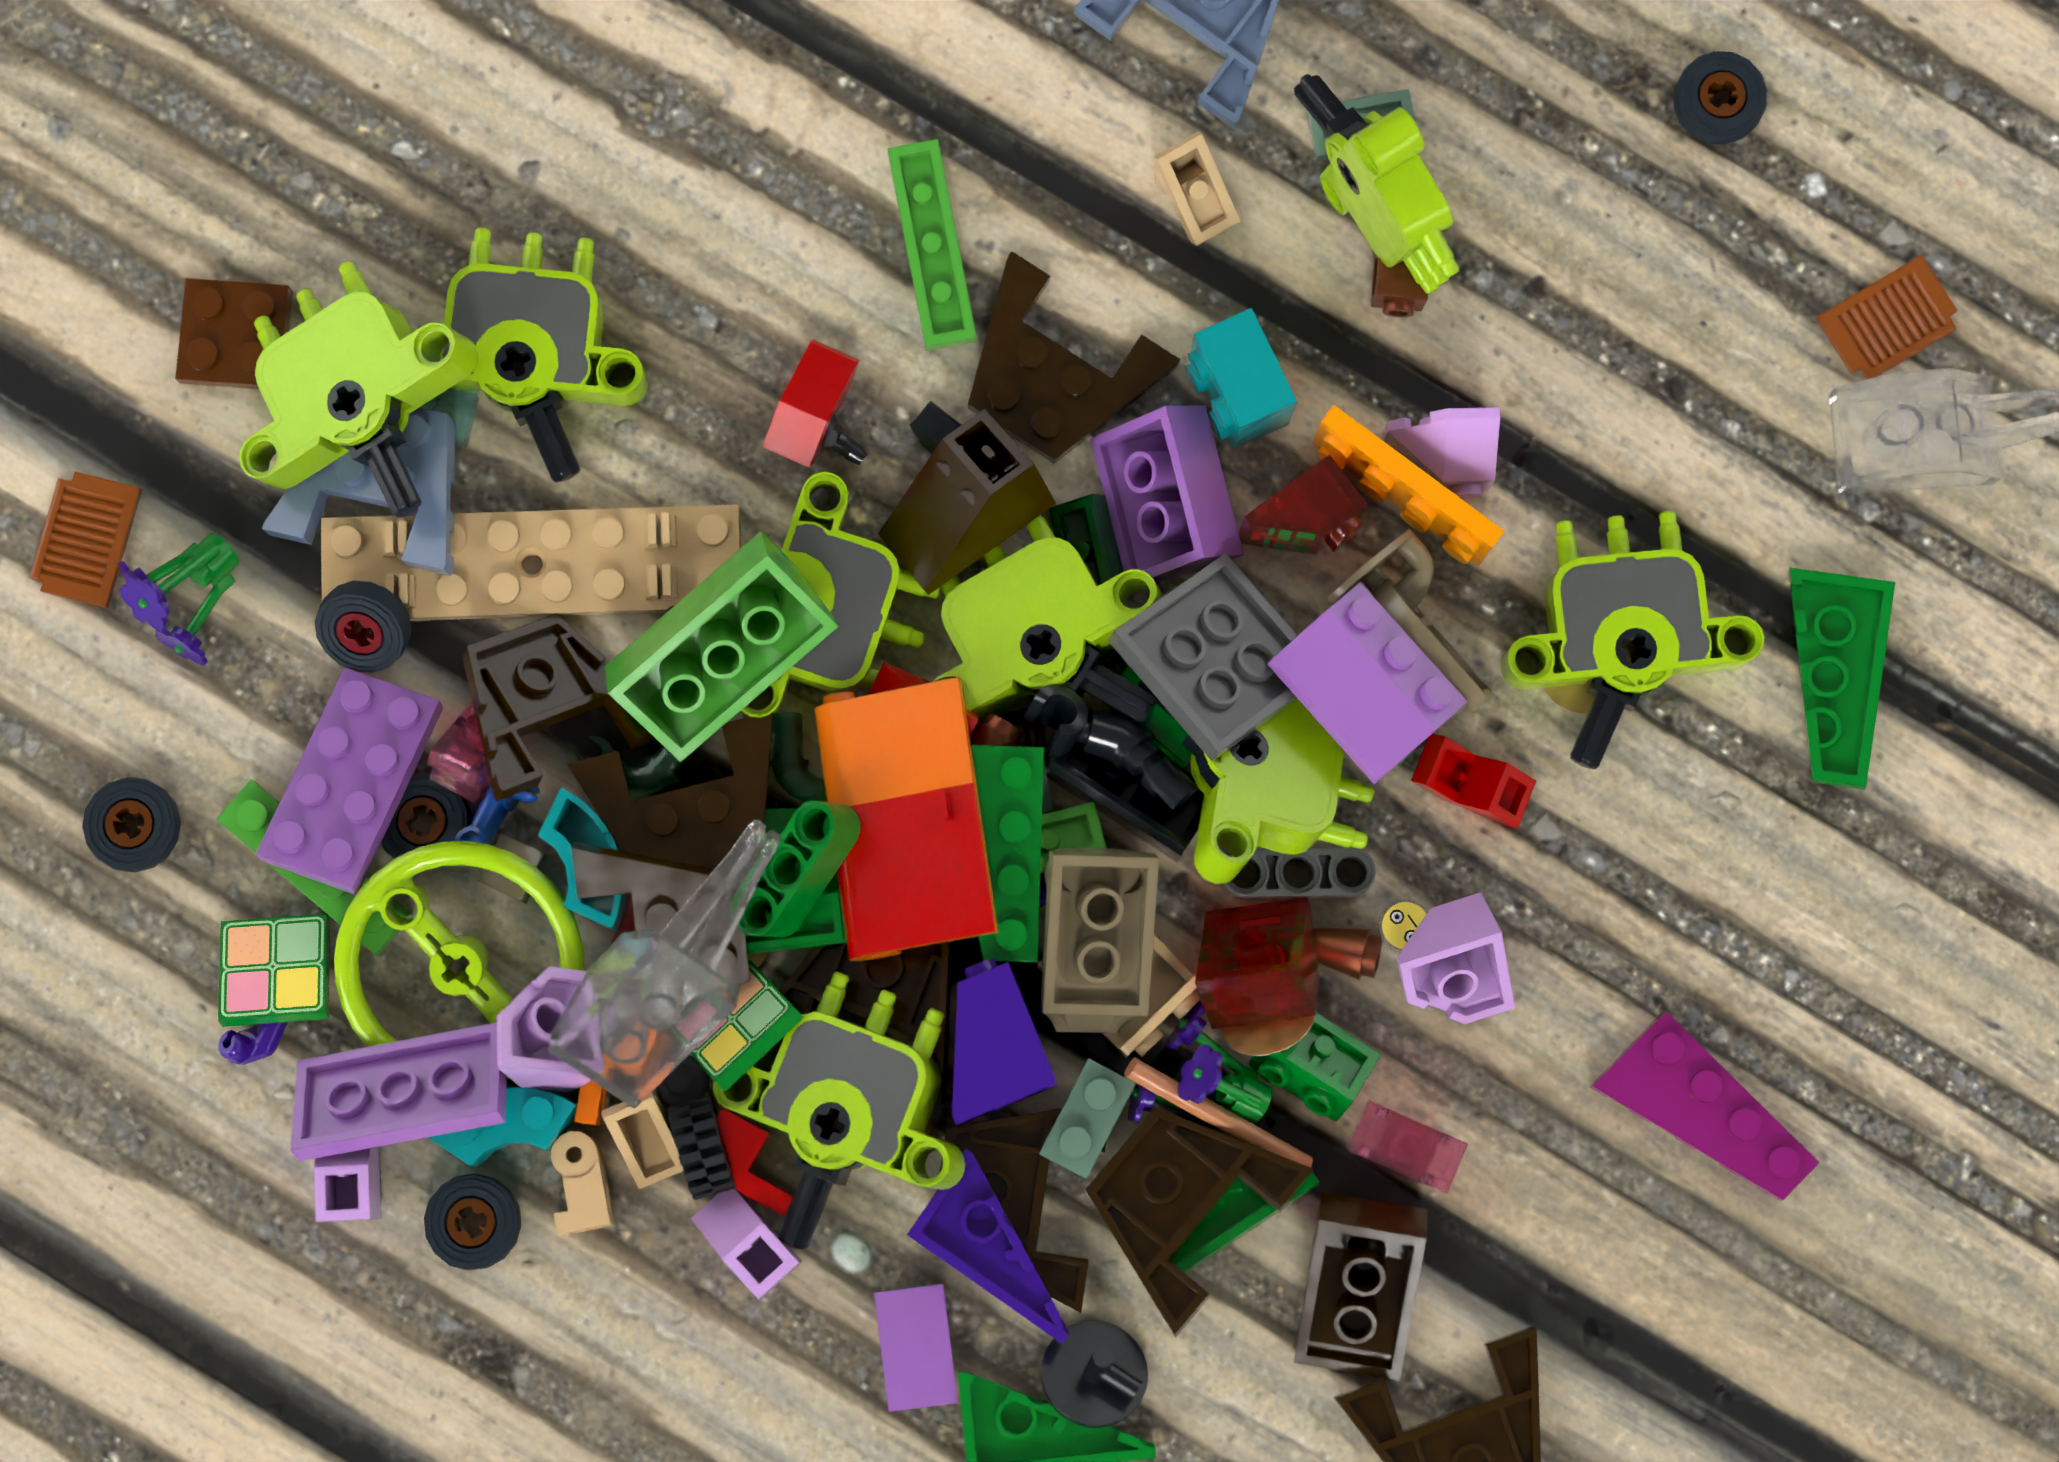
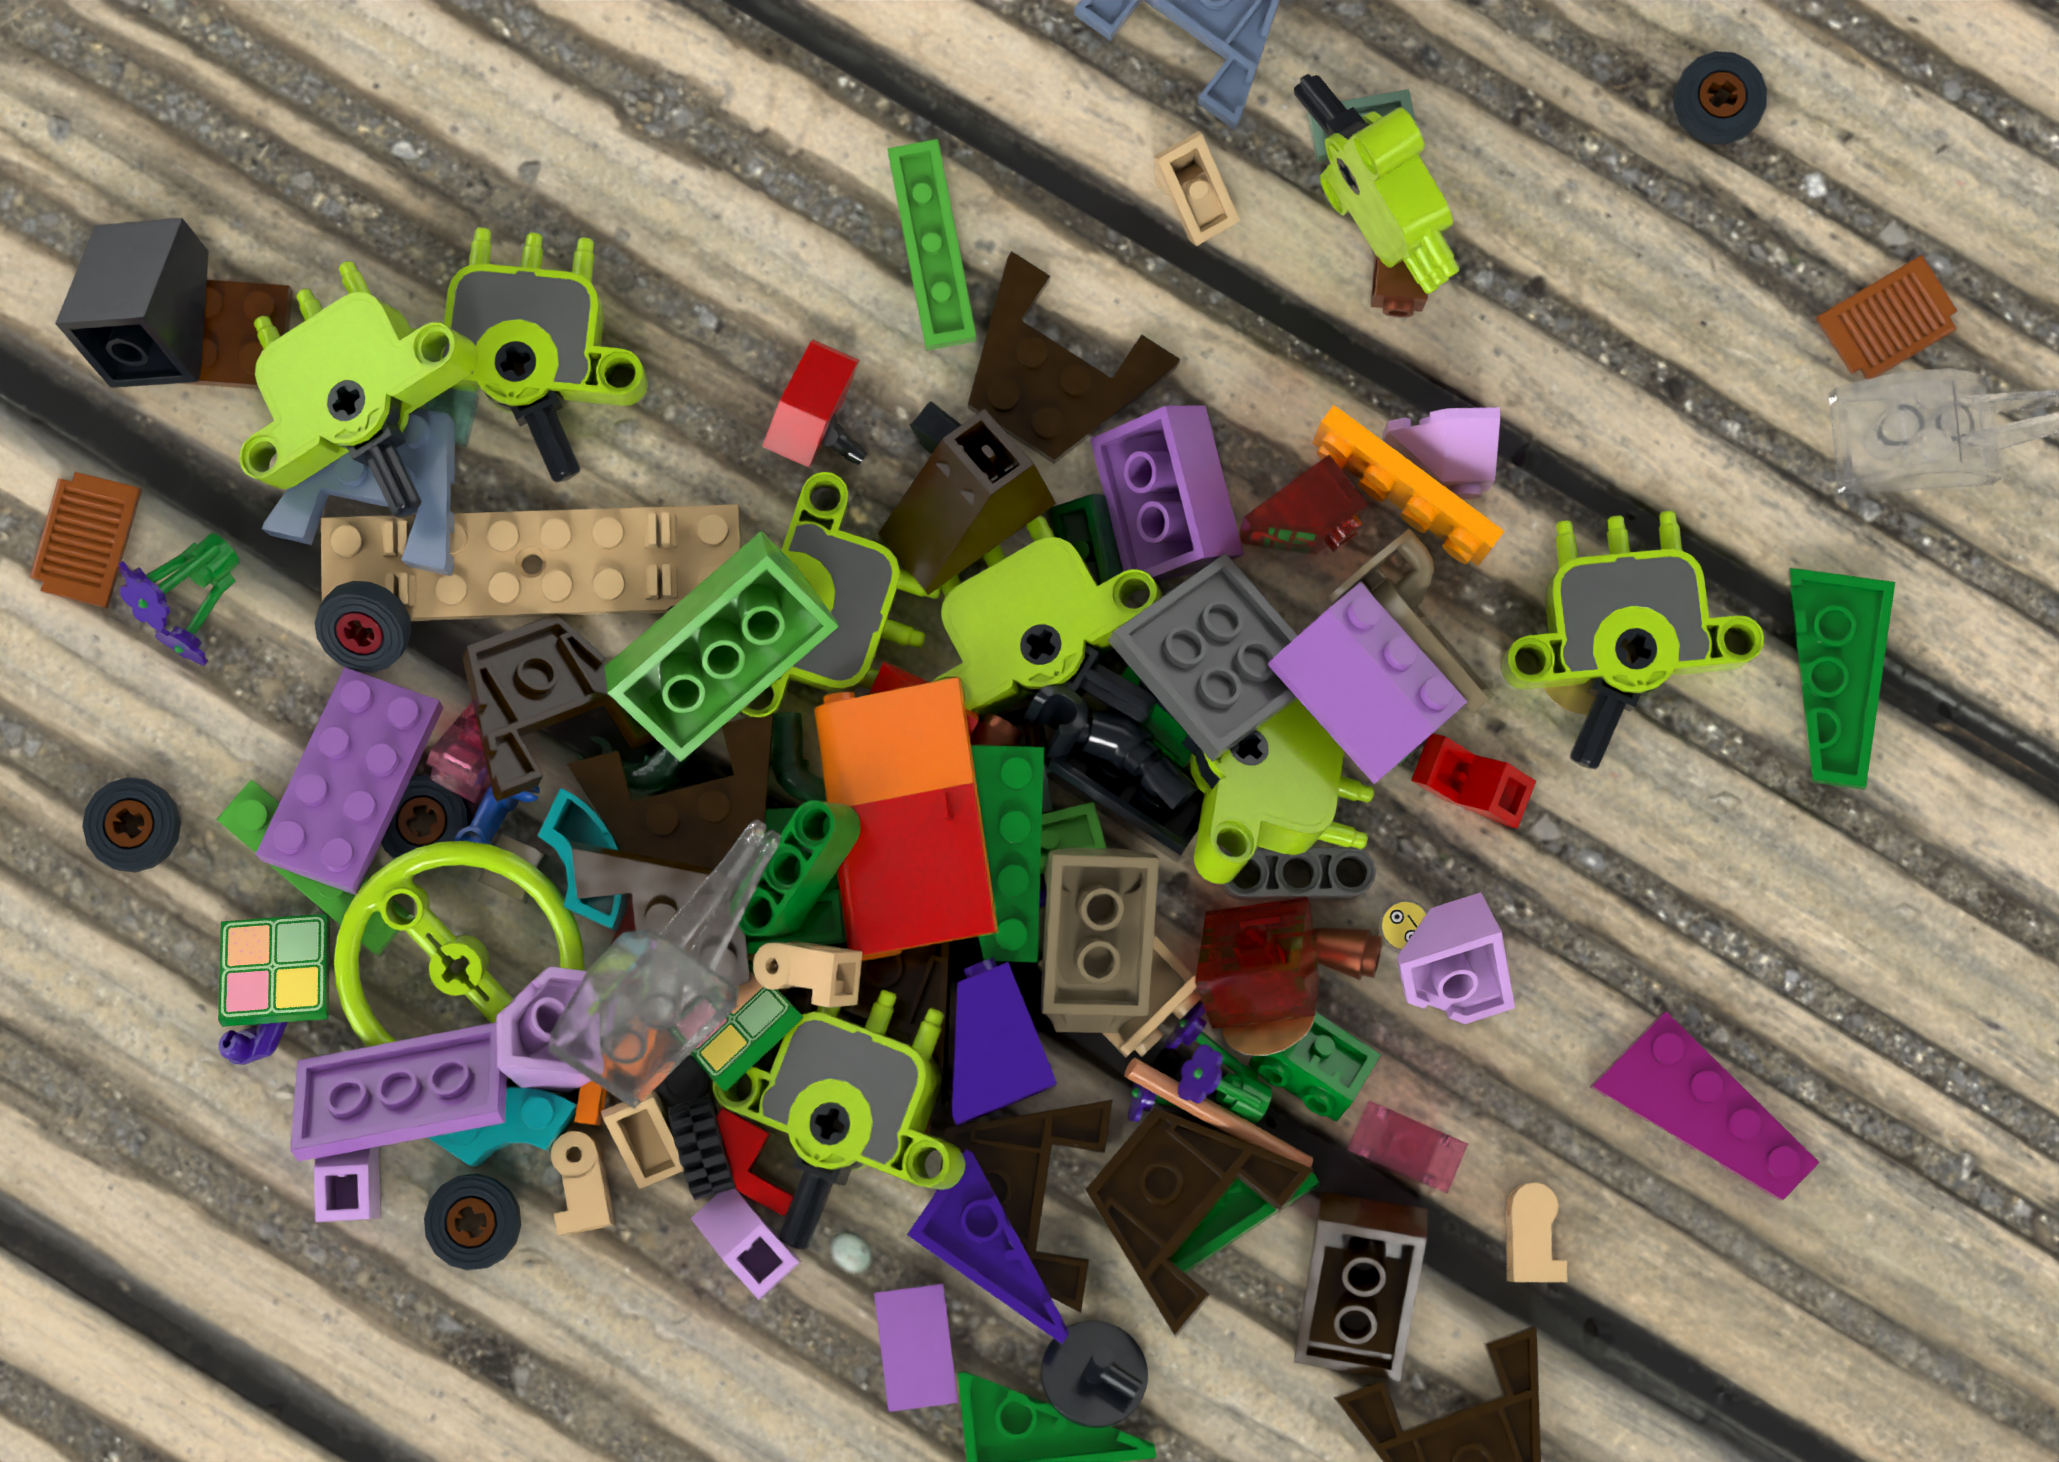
(139, 303): none -> black slope
(825, 969): none -> tan leg
(1087, 1118): sand green plate -> none
(1240, 379): teal brick -> none
(1529, 1217): none -> tan leg

